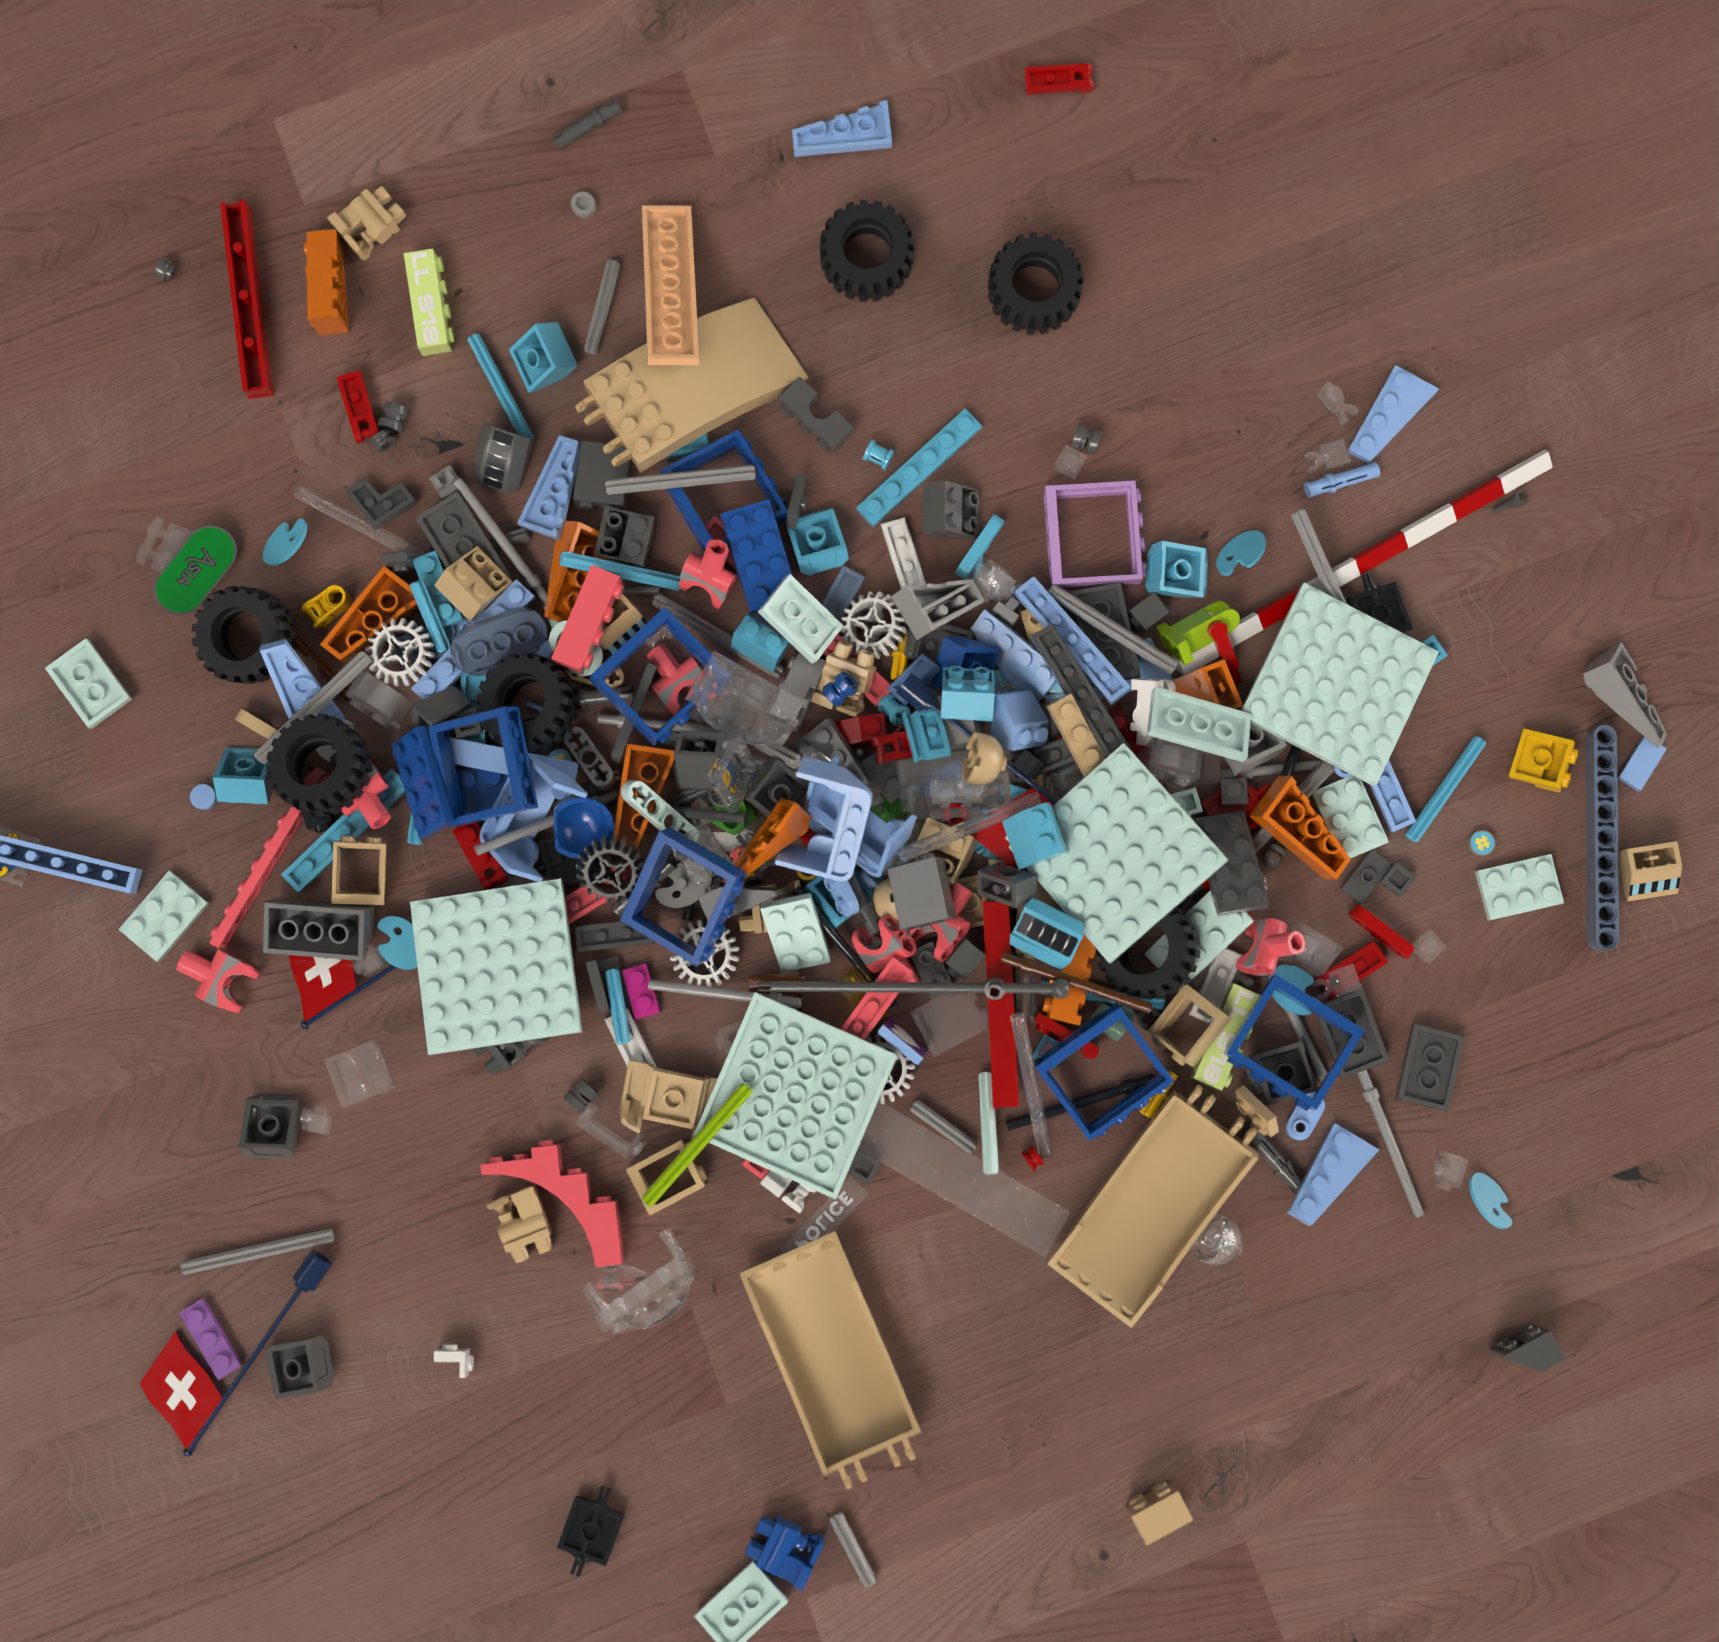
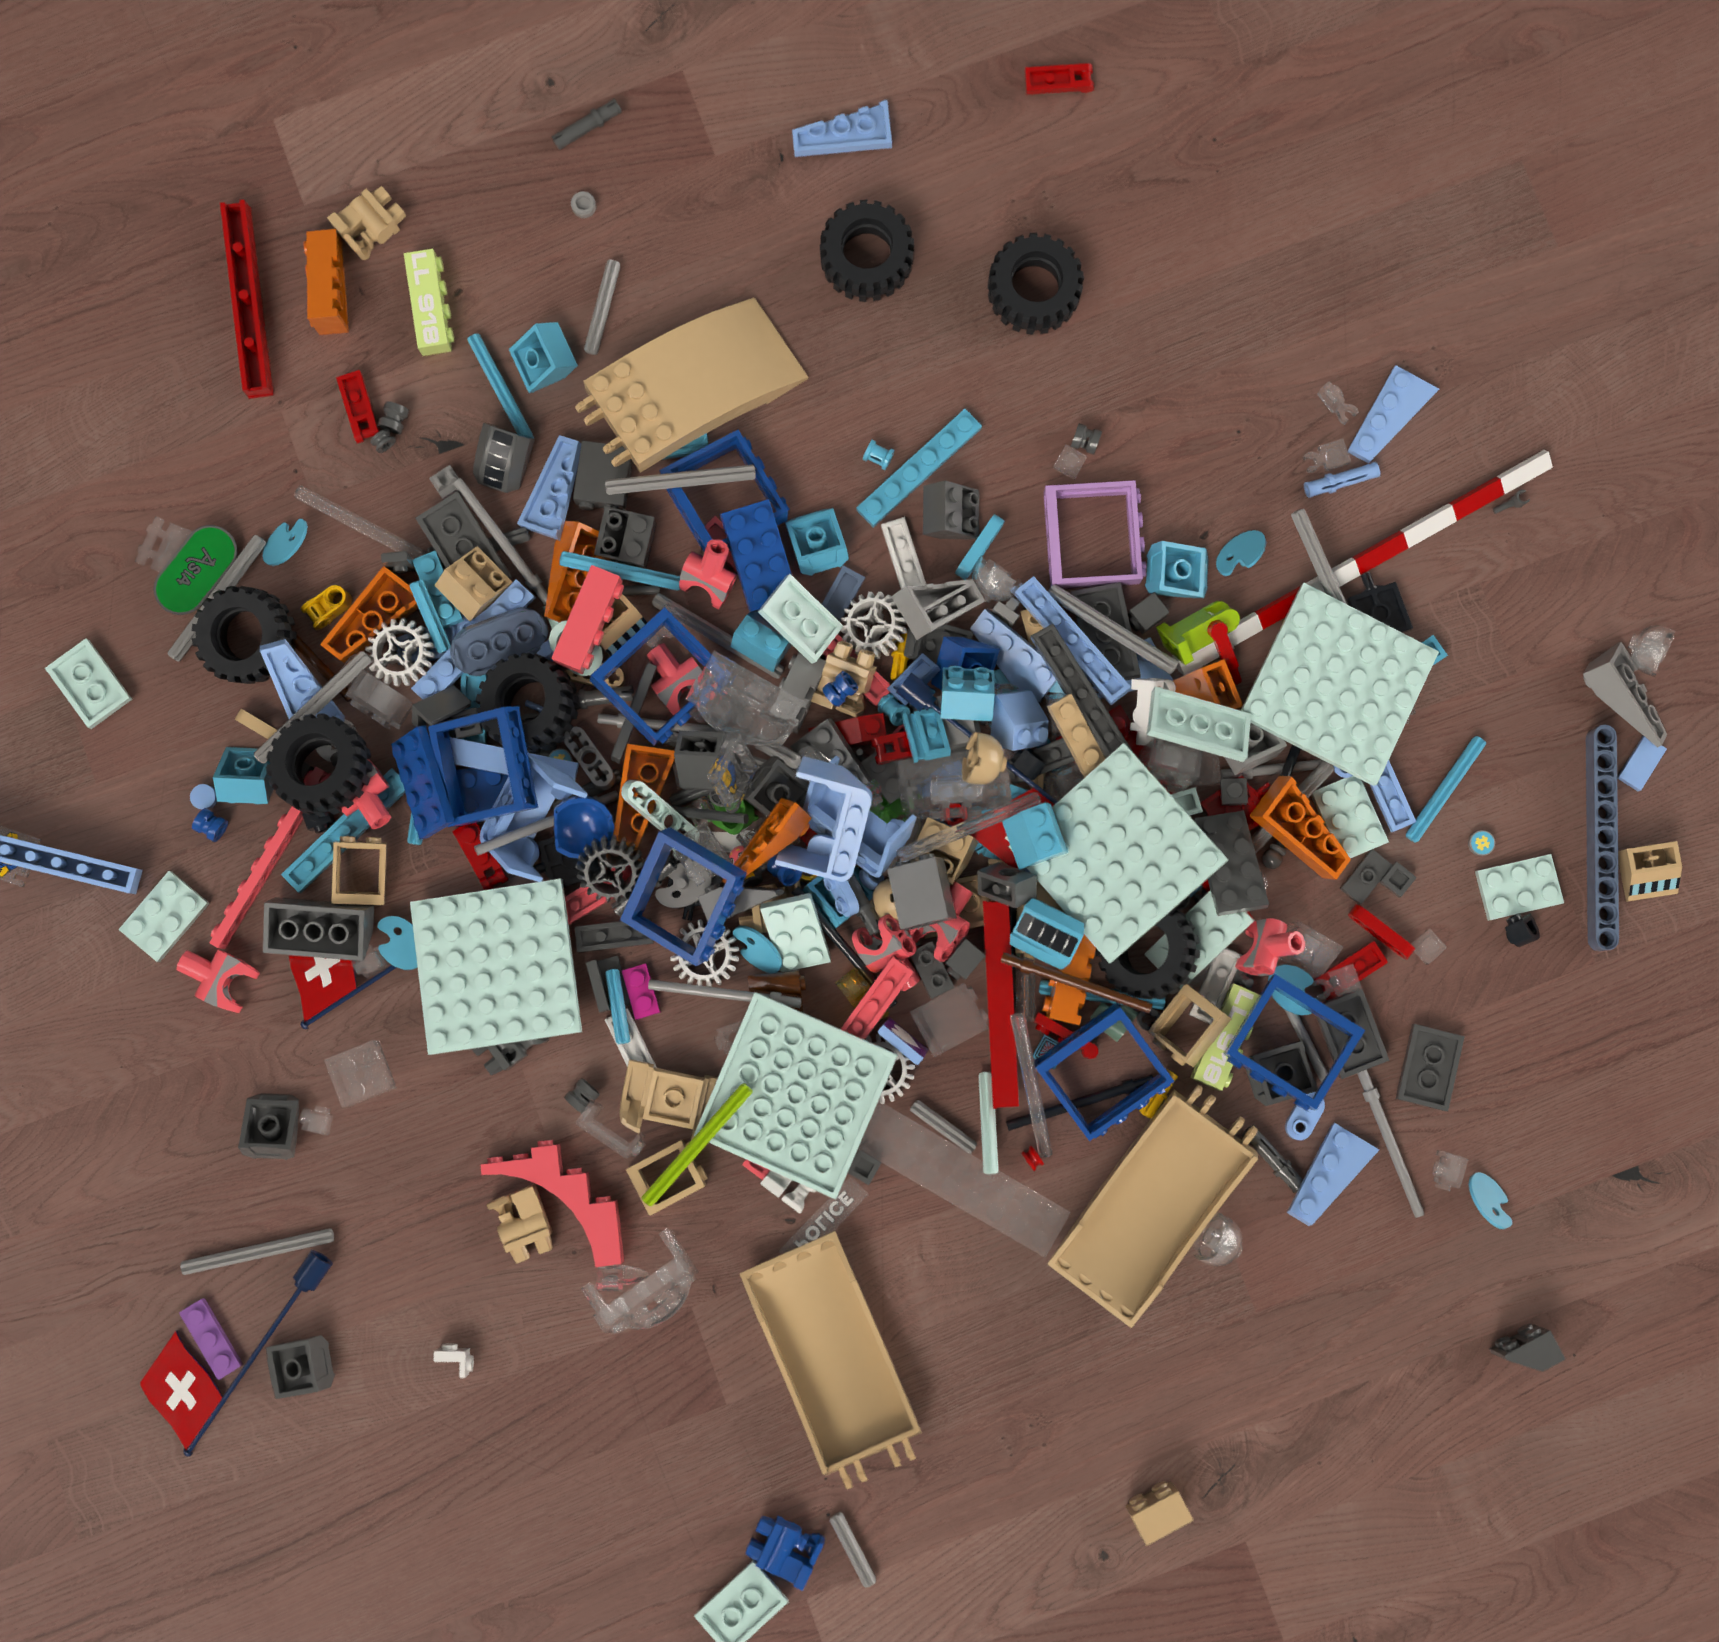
(165, 270): dark grey plate -> none
(210, 825): none -> blue wheel
(230, 578): none -> light grey axle
(380, 508): dark grey plate -> none
(590, 1530): black plate -> none
(669, 285): light nougat plate -> none
(760, 952): none -> medium azure piece
(785, 875): none -> blue wheel
(798, 501): dark grey plate -> none
(829, 432): dark grey arch -> none
(1058, 988): dark grey bar -> none
(1261, 1116): tan plate -> none
(1521, 930): none -> black plate
(1544, 760): yellow plate -> none
(1651, 648): none -> clear cylinder

